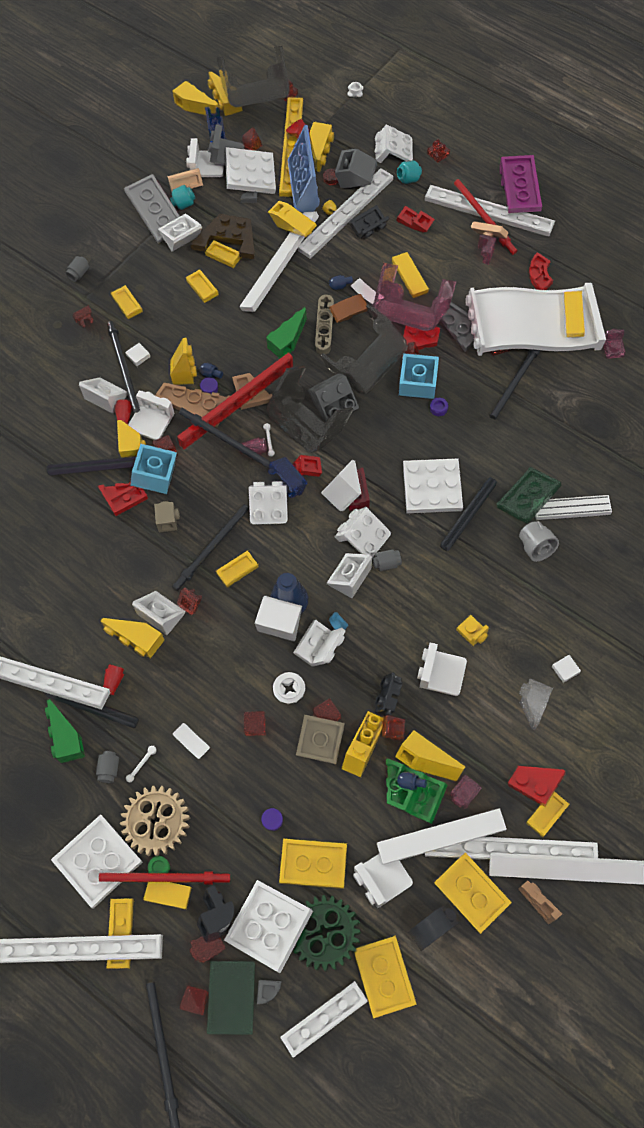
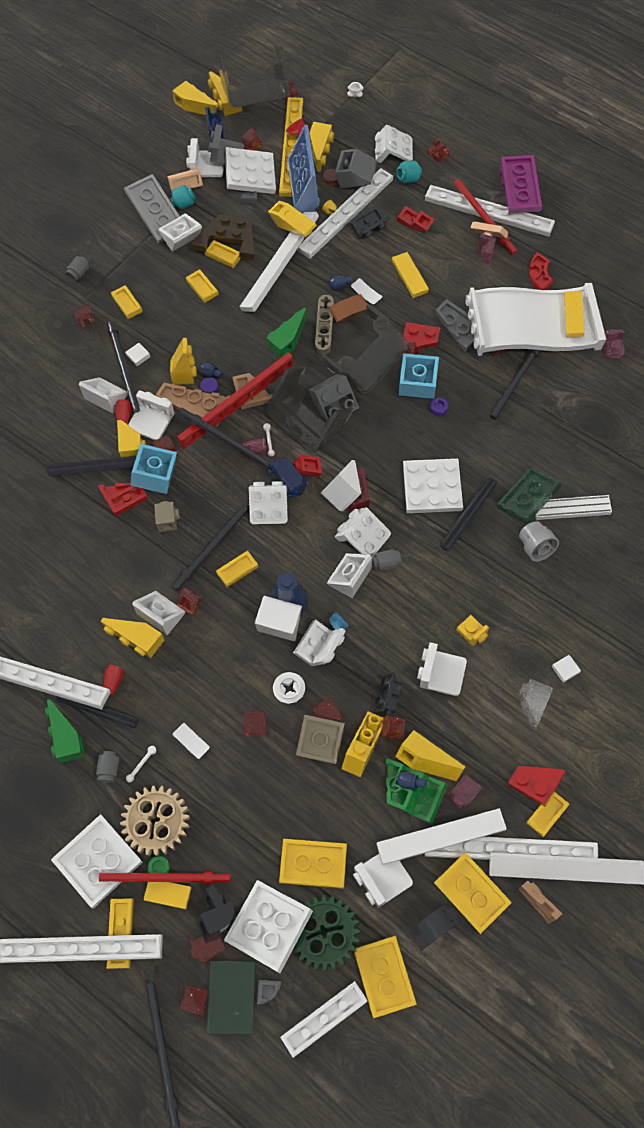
(272, 819): dark purple tile -> none
(391, 303): clear pink windscreen -> none

